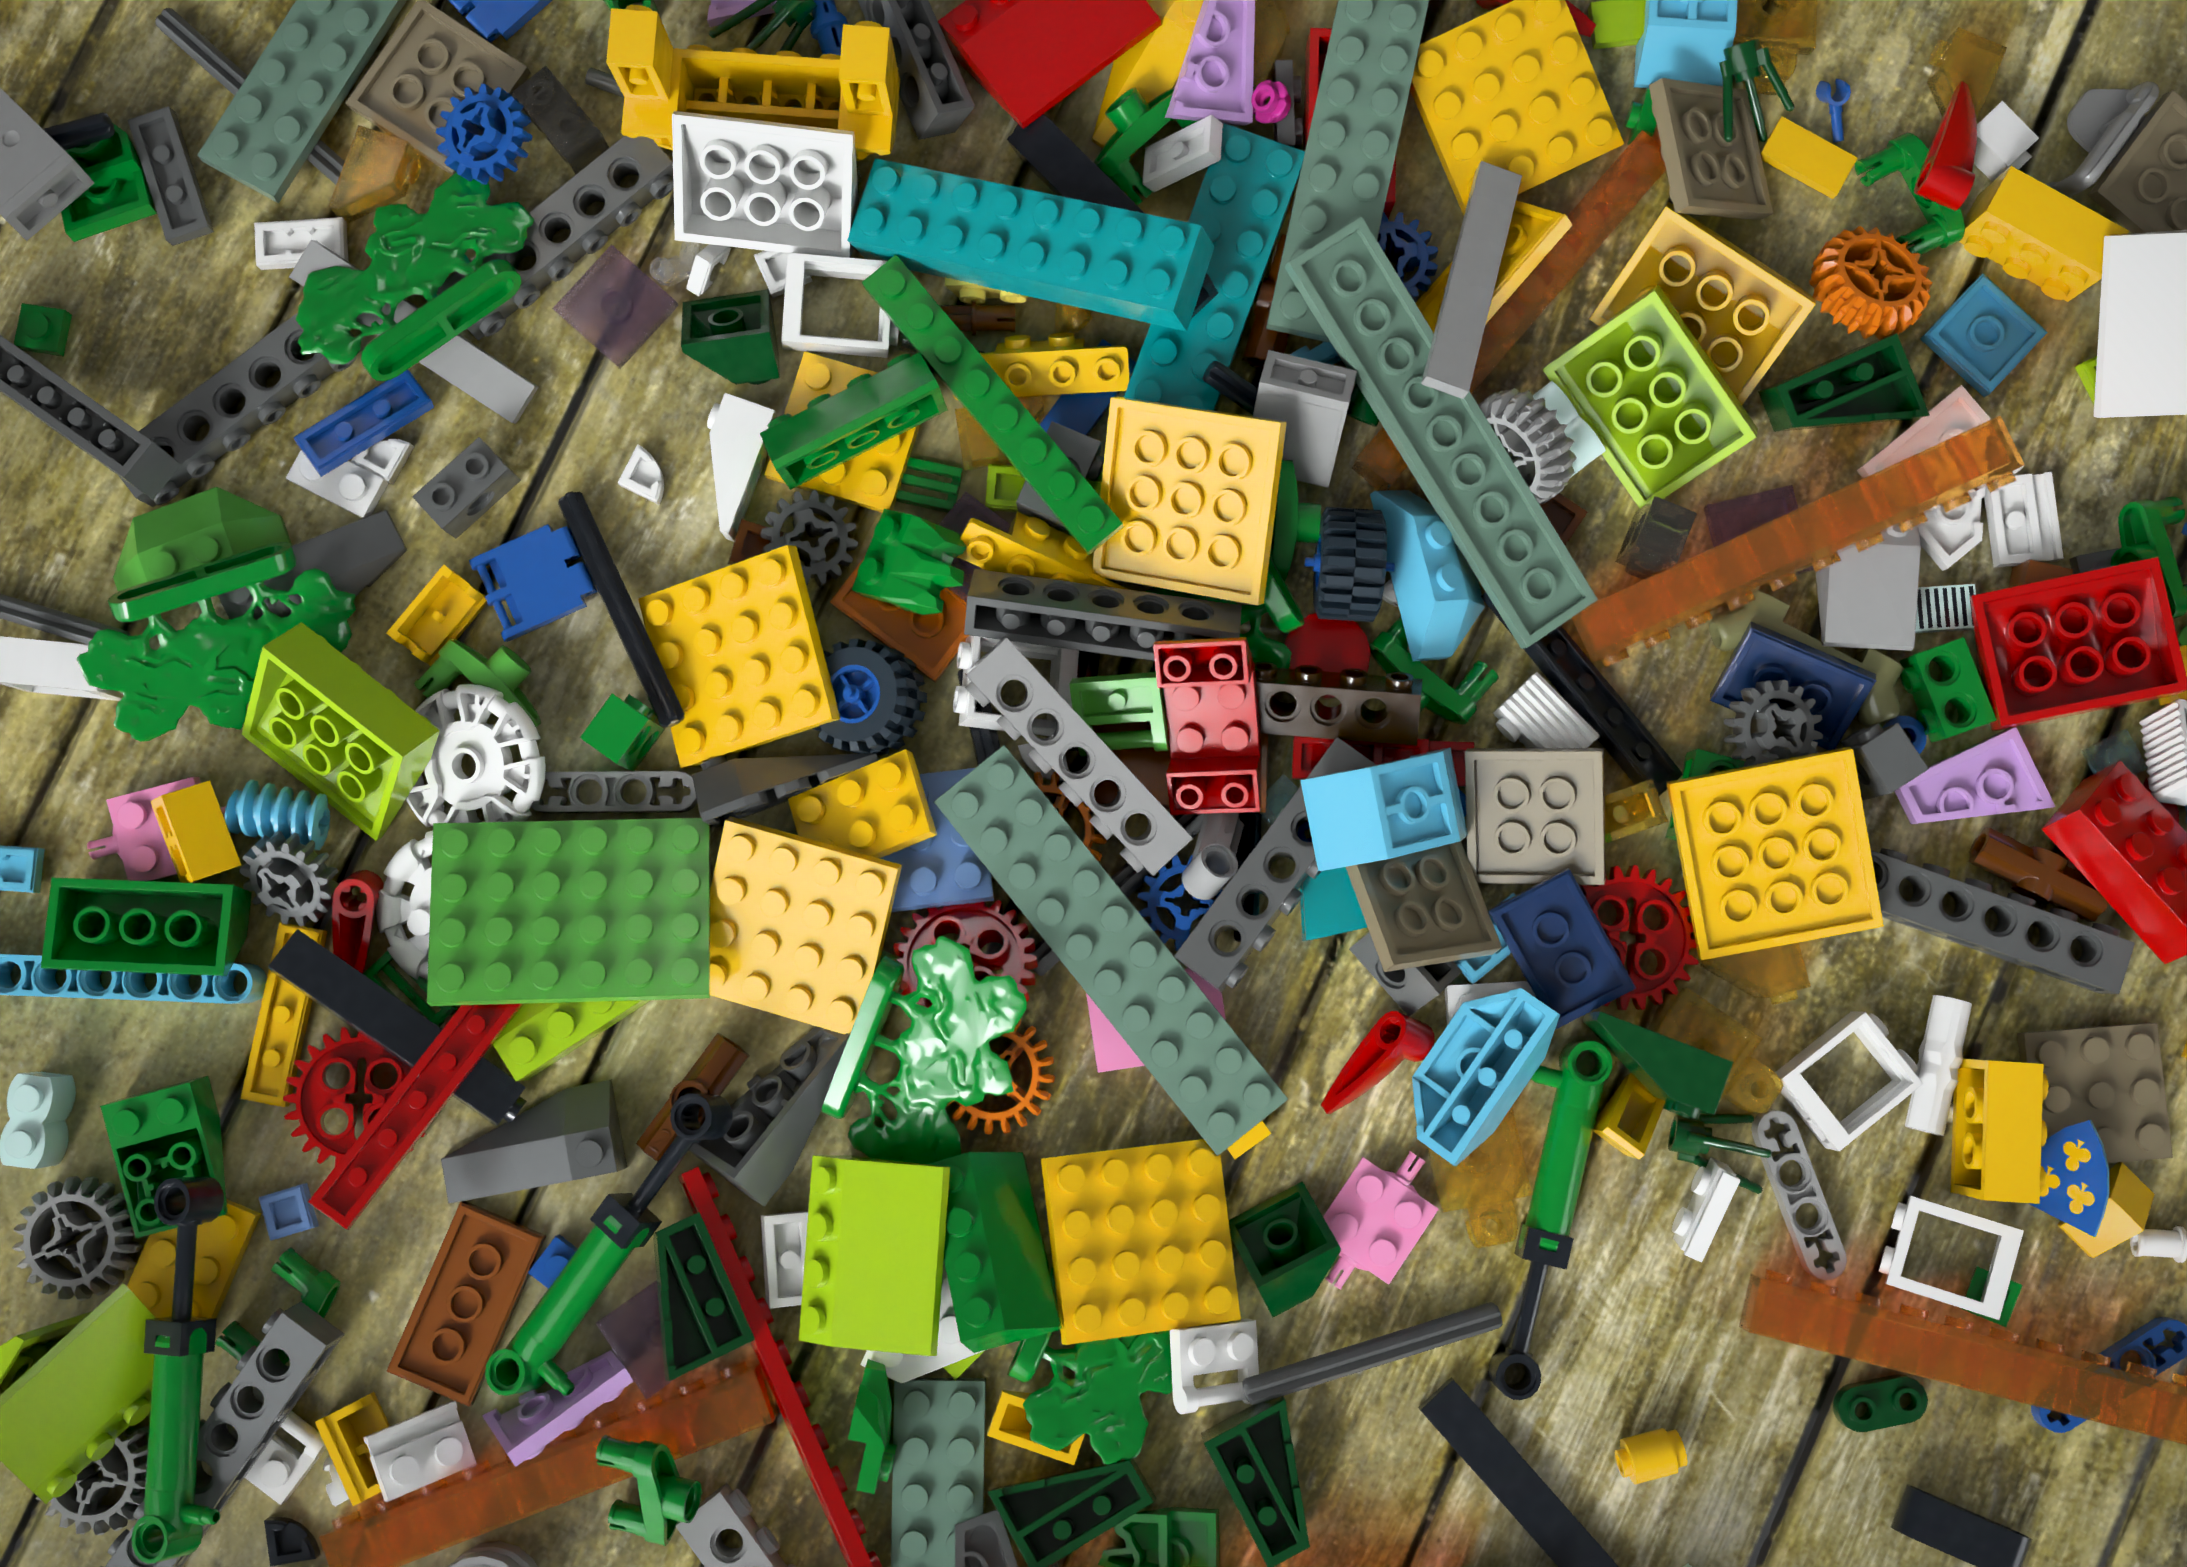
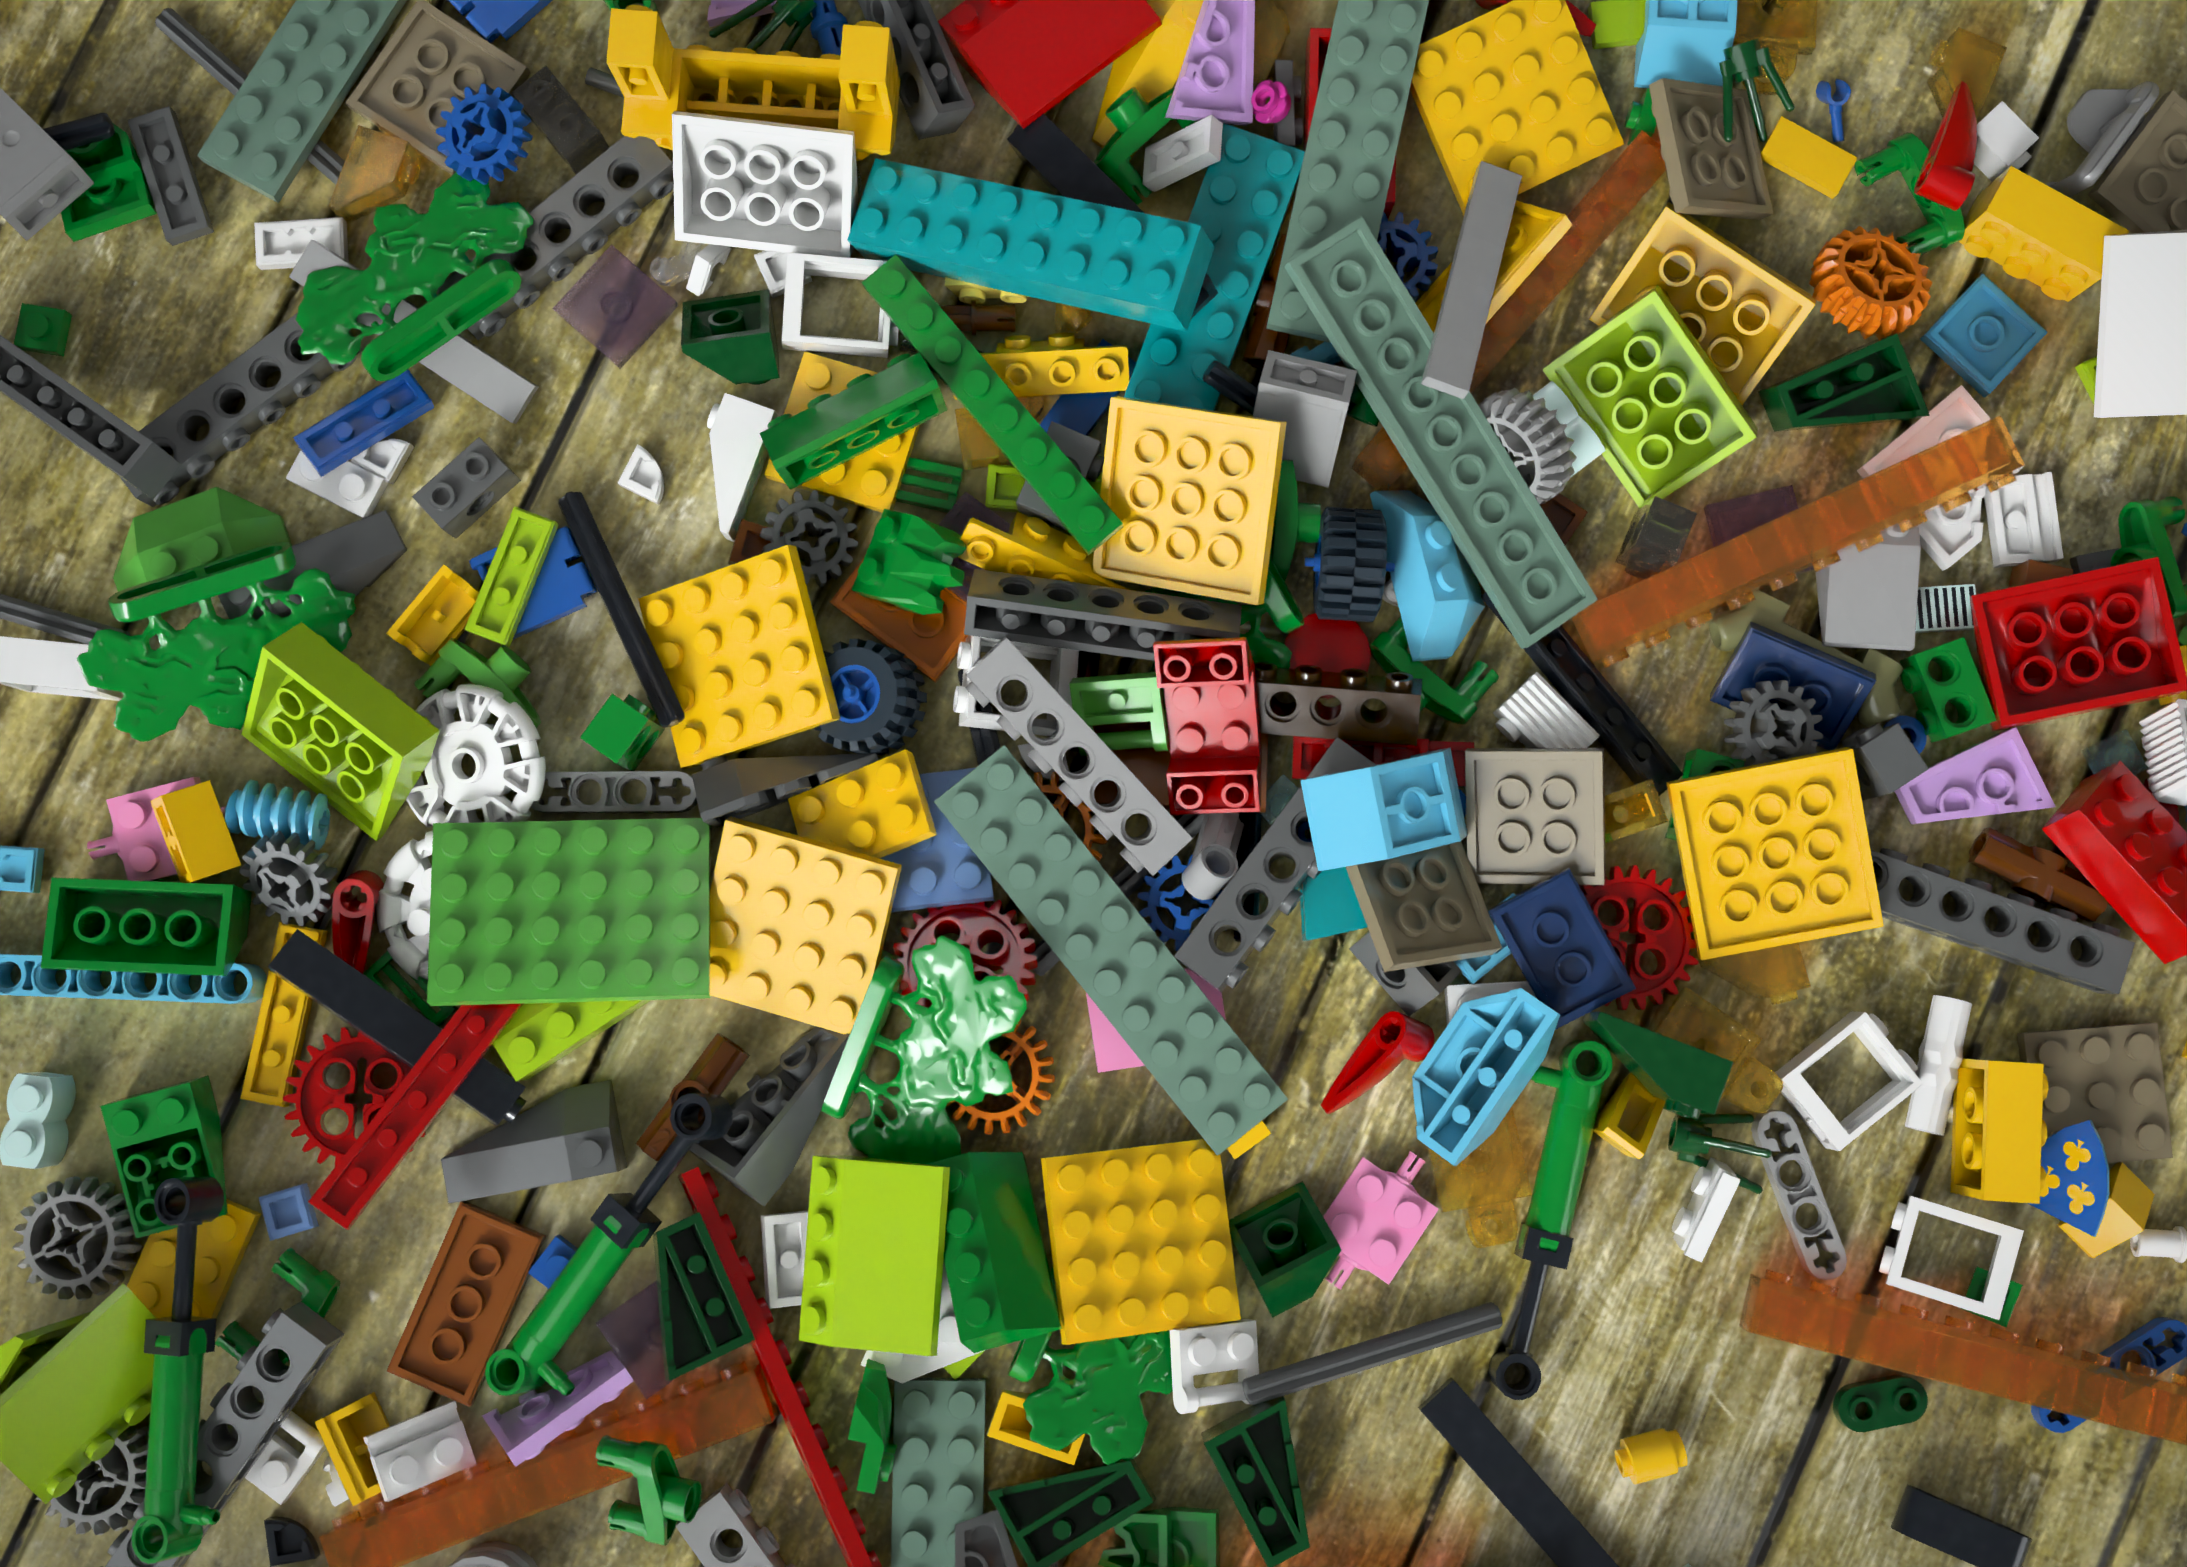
(511, 576): none -> lime tile

